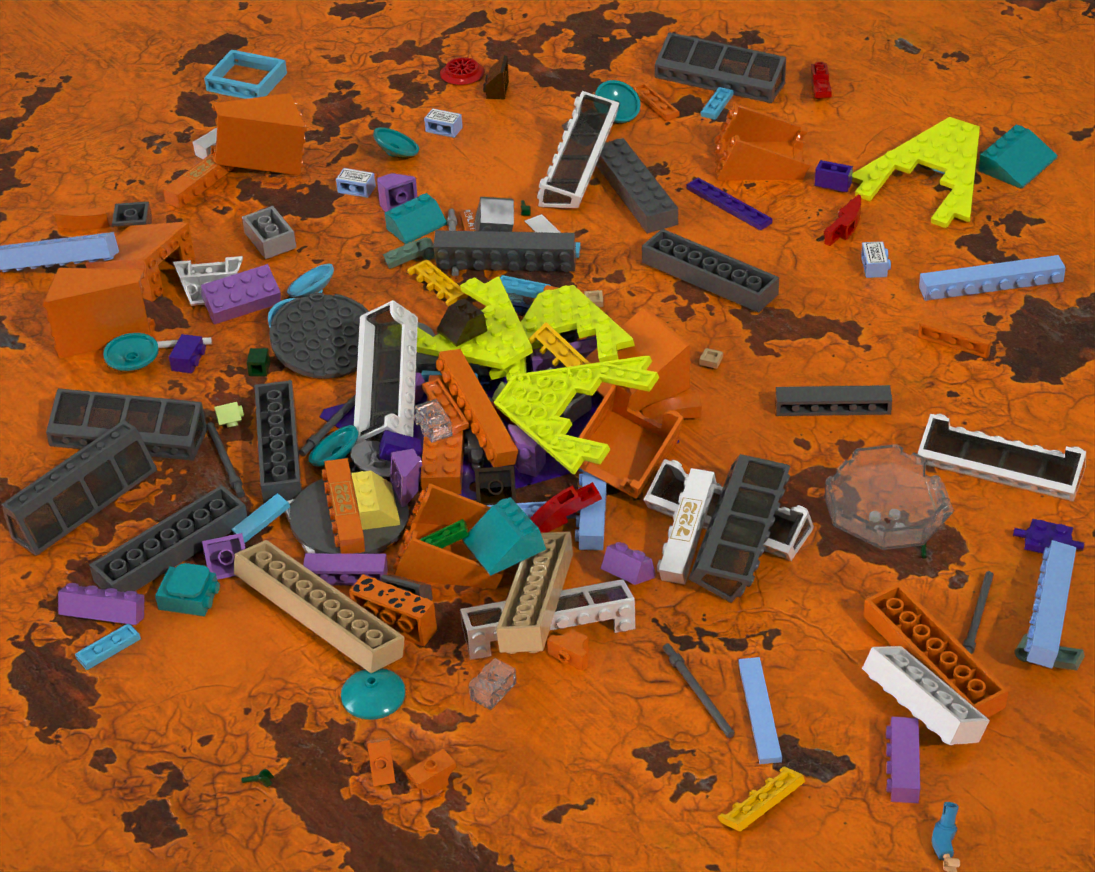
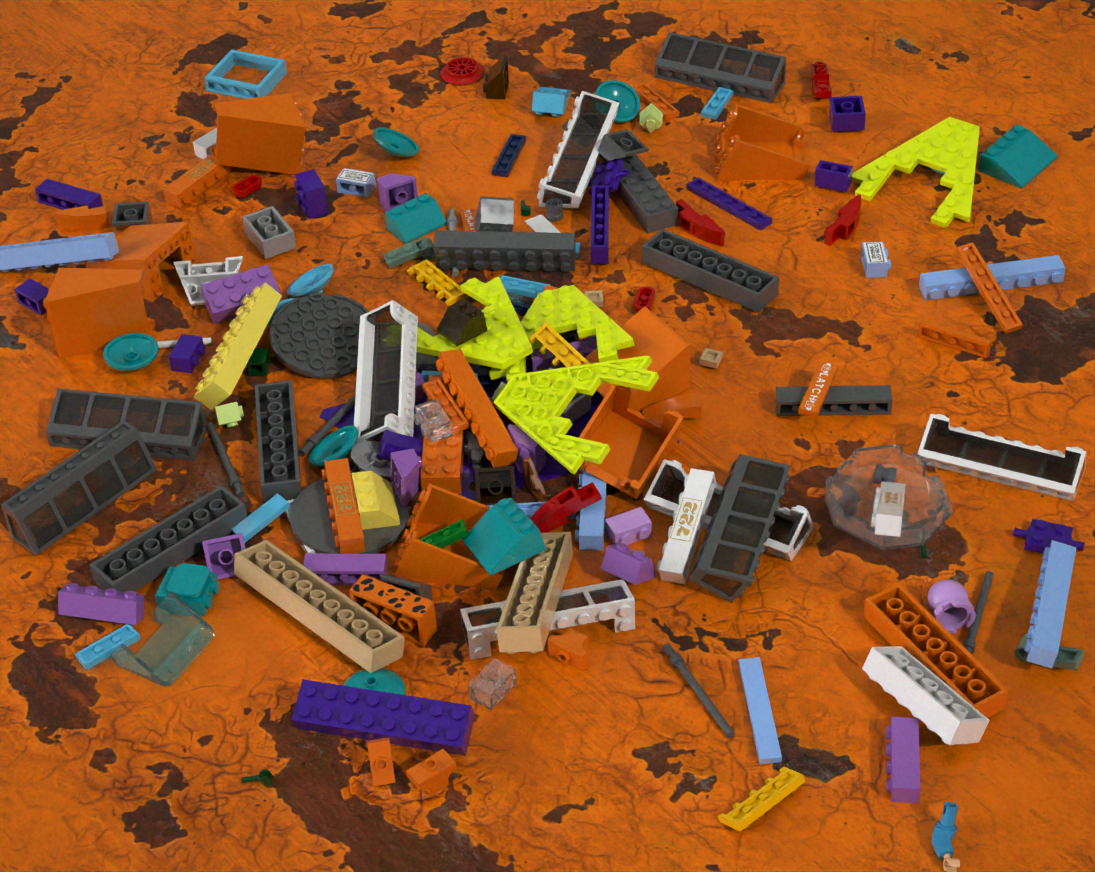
(32, 295): none -> dark purple brick
(66, 196): none -> dark purple brick
(172, 645): none -> clear light blue windscreen
(237, 346): none -> light yellow brick
(247, 186): none -> red plate
(311, 194): none -> dark purple brick
(380, 715): none -> dark purple brick
(443, 123): light blue brick -> none
(509, 155): none -> dark blue tile
(532, 480): none -> dark orange tile
(550, 101): none -> medium azure slope
(554, 210): none -> dark grey wheel
(600, 224): none -> dark purple brick
(608, 174): none -> dark purple plate
(620, 145): none -> dark grey slope
(628, 527): none -> lavender brick
(644, 298): none -> red plate
(651, 118): none -> yellowish green brick
(699, 226): none -> red slope
(818, 389): none -> orange tile
(847, 113): none -> dark purple brick
(884, 474): none -> dark grey wheel
(888, 509): none -> white brick
(950, 605): none -> lavender tile
(989, 288): none -> orange plate

